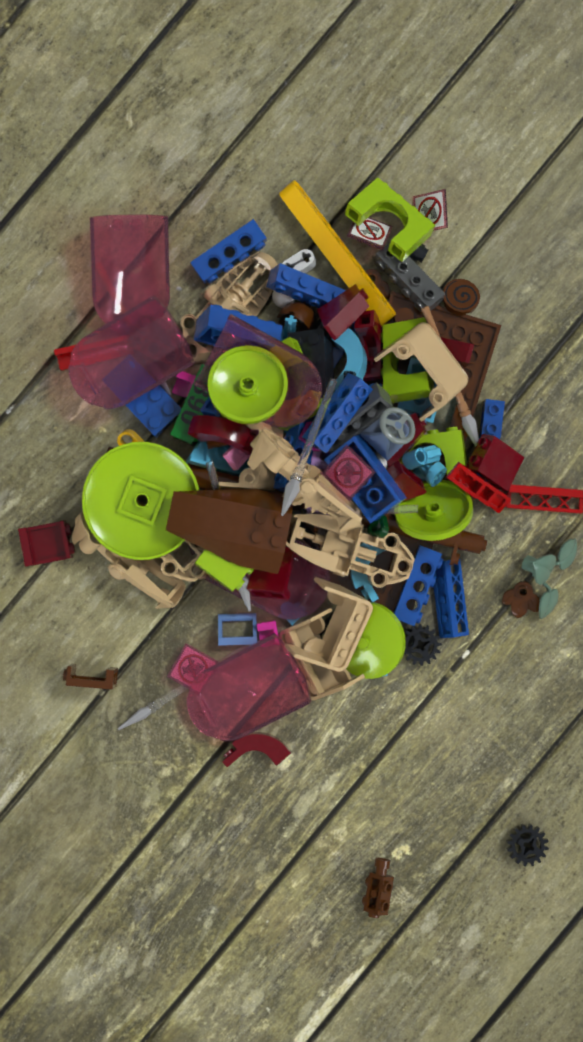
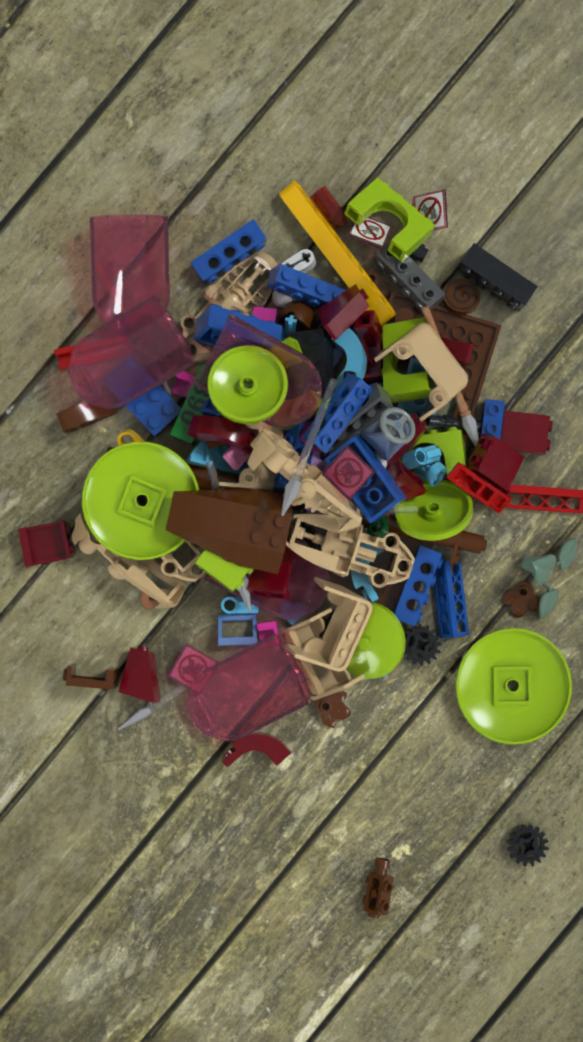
(82, 416): none -> reddish brown beam
(141, 675): none -> dark red slope
(147, 603): none -> nougat plant
(240, 607): none -> medium azure piece
(266, 314): none -> dark pink panel
(329, 208): none -> clear red brick
(335, 708): none -> reddish brown plate
(433, 420): none -> black pin
(496, 277): none -> black brick
(526, 432): none -> dark red brick
(541, 692): none -> lime dish

